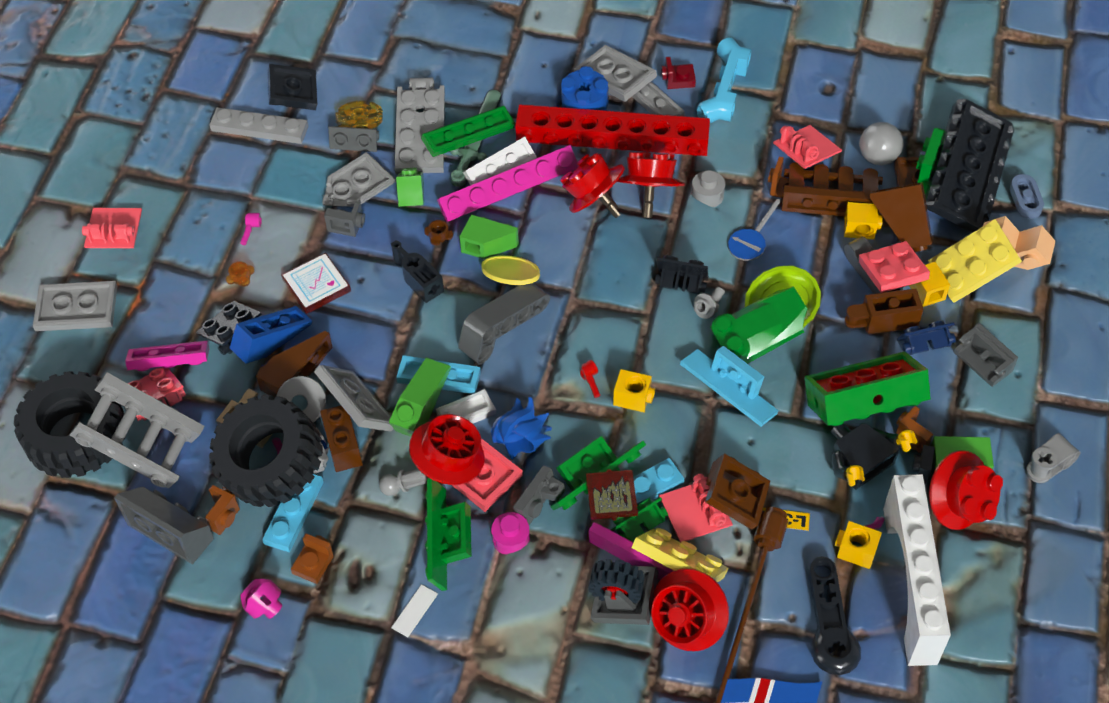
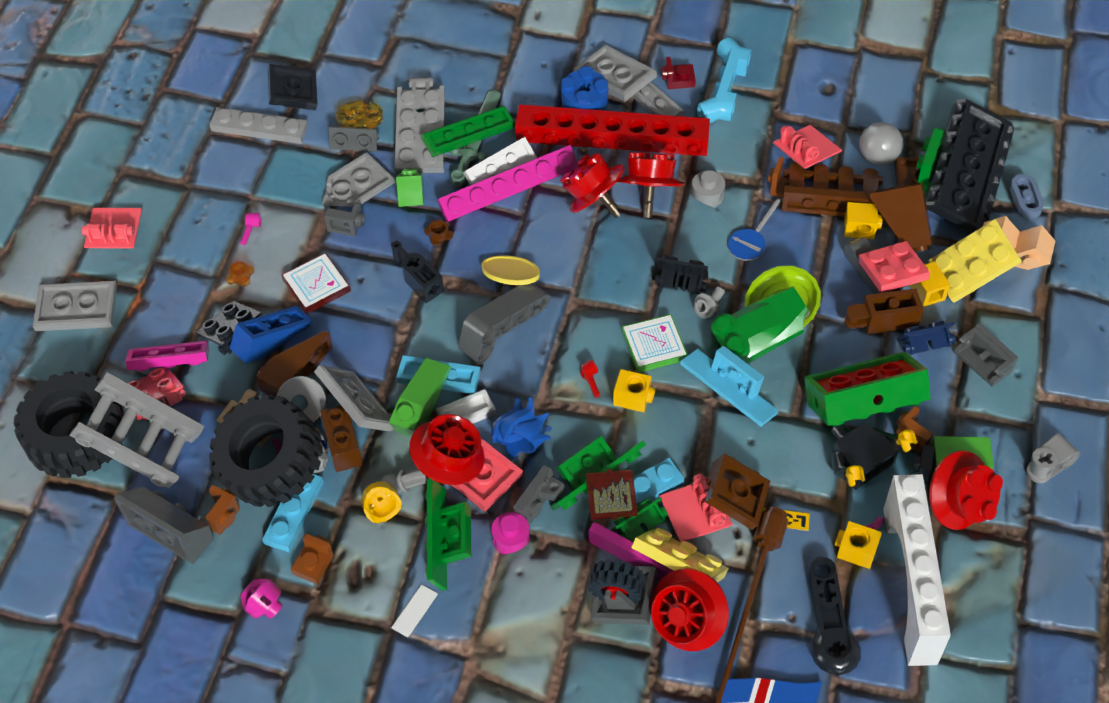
(380, 502): none -> yellow piece
(487, 237): bright green slope -> none
(654, 343): none -> white tile

